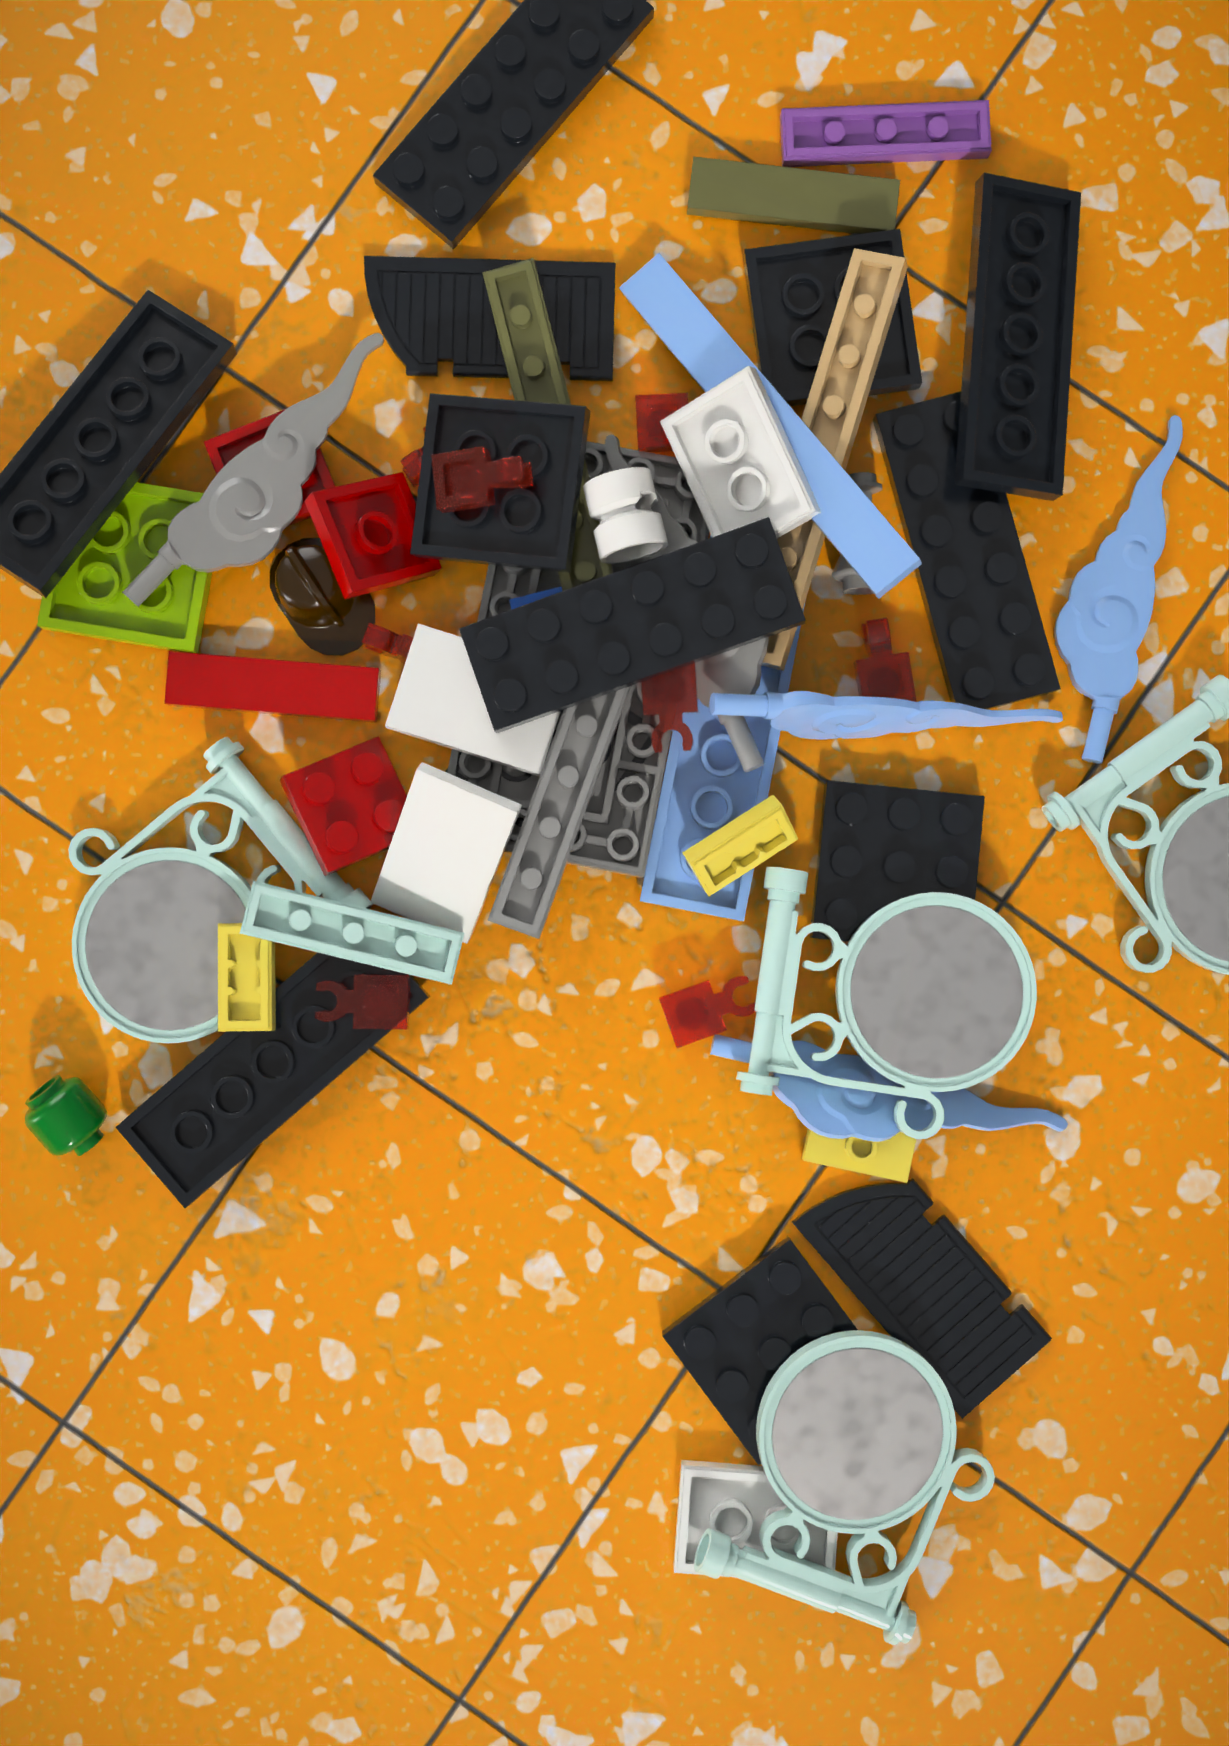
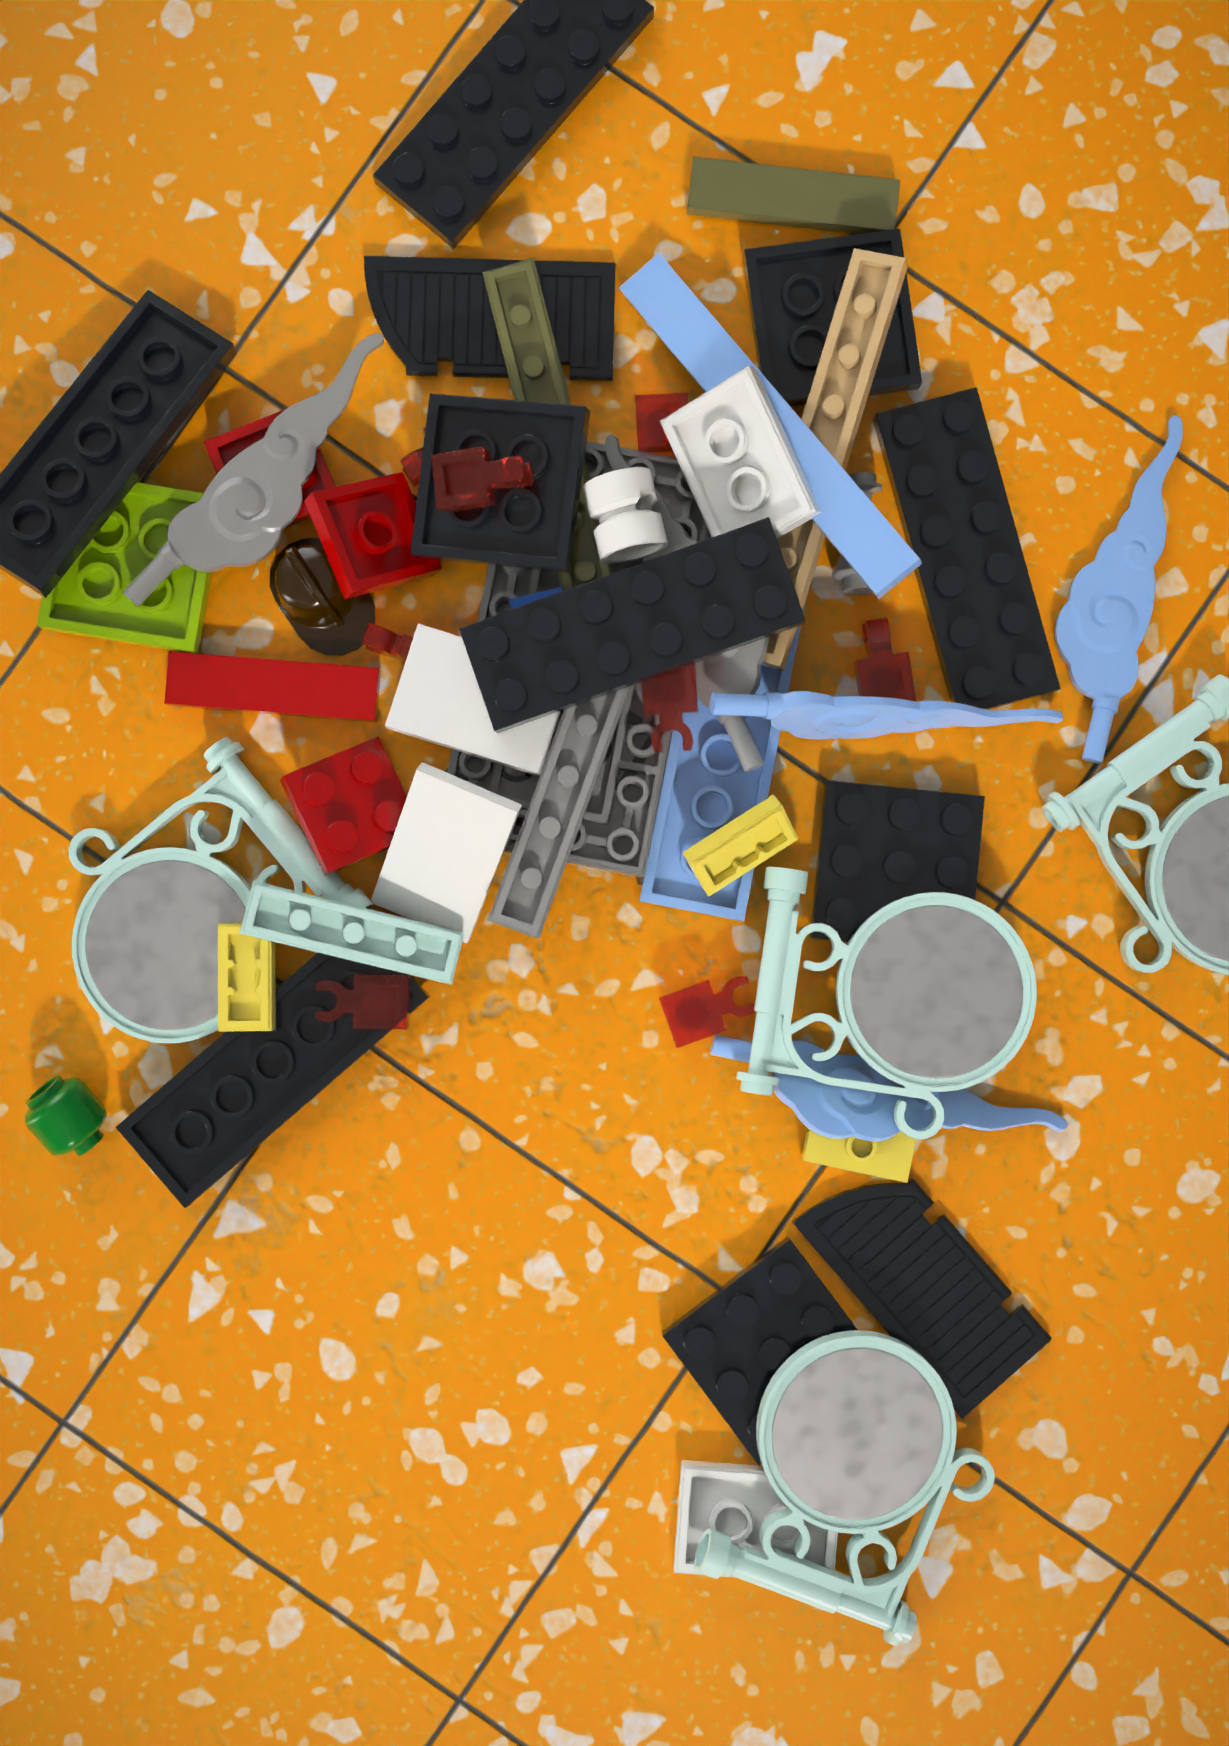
(885, 133): medium lavender tile -> none
(1018, 338): black plate -> none

